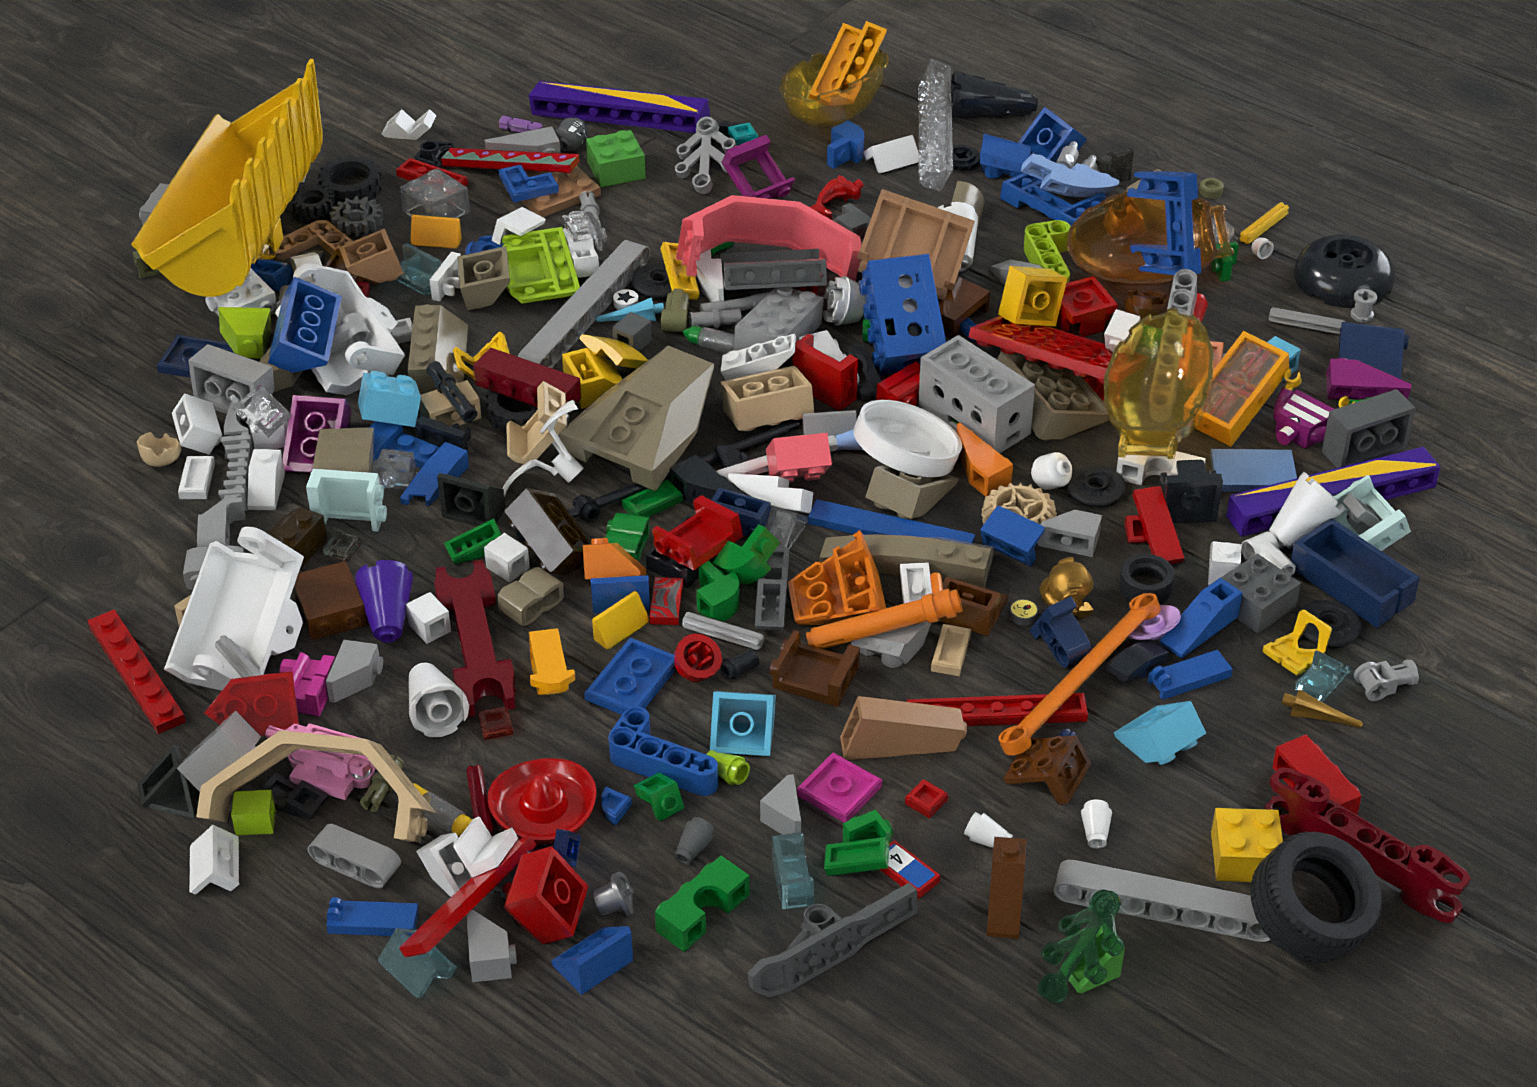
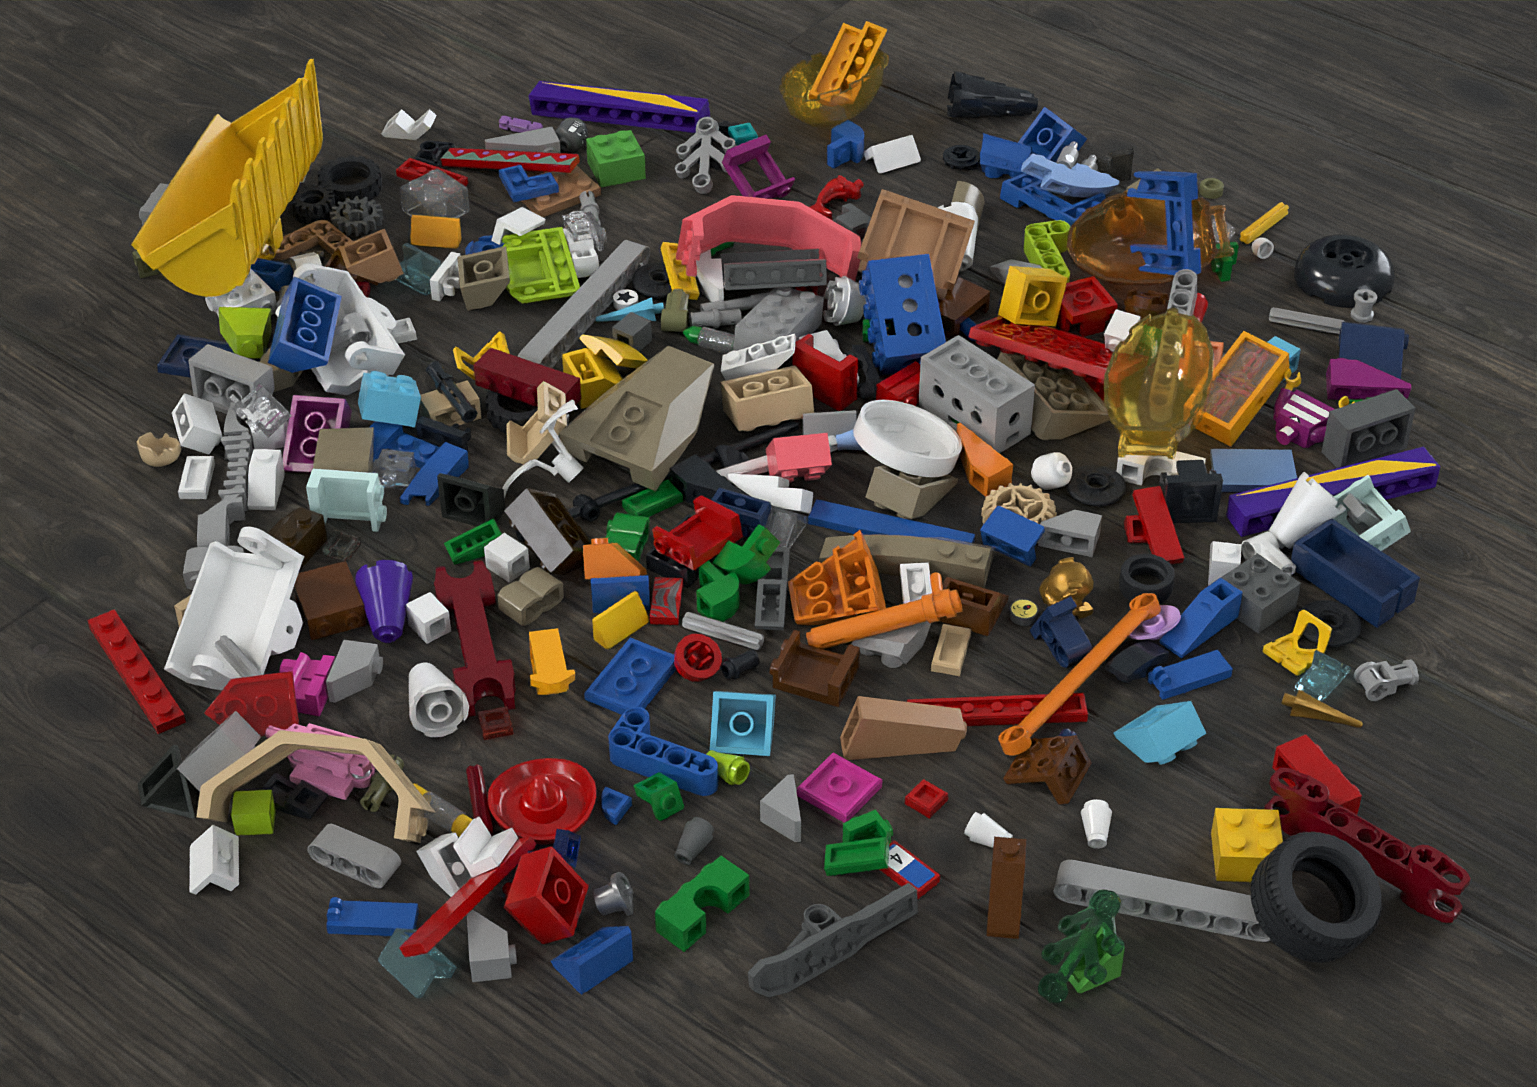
(433, 339): dark tan slope -> none
(791, 871): clear light blue panel -> none
(935, 125): clear brick -> none

